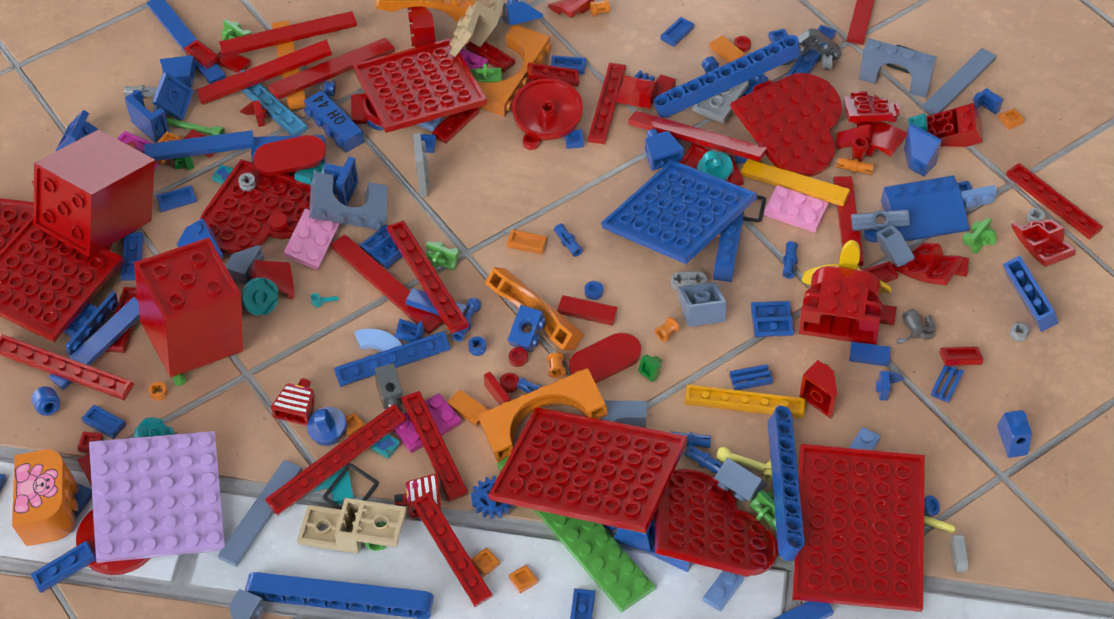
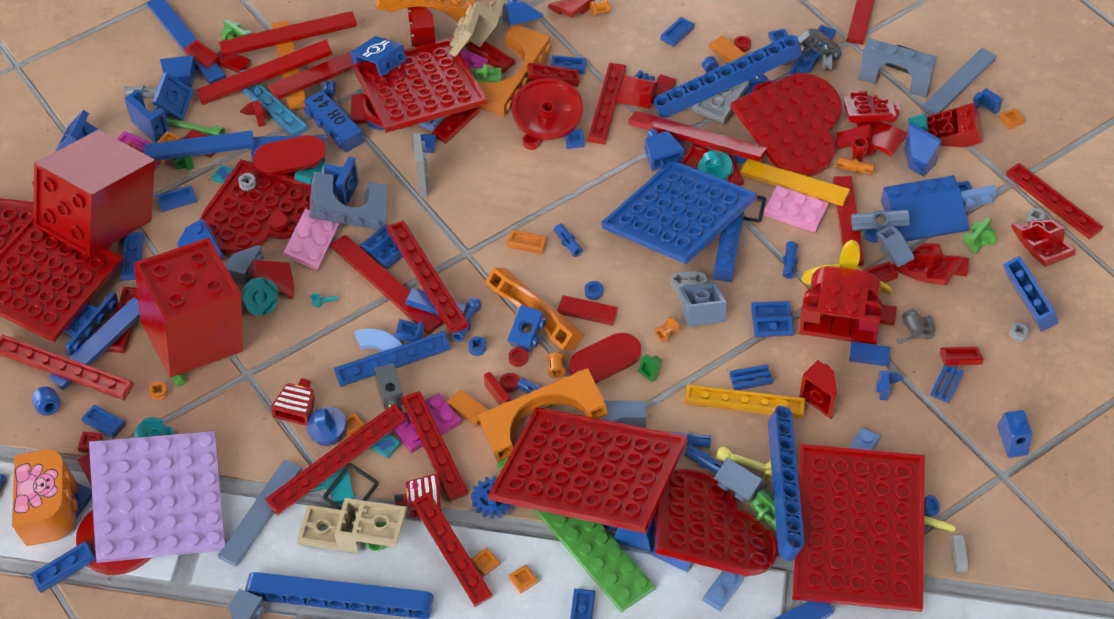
(380, 51): none -> blue panel
(440, 255): bright green hips -> none

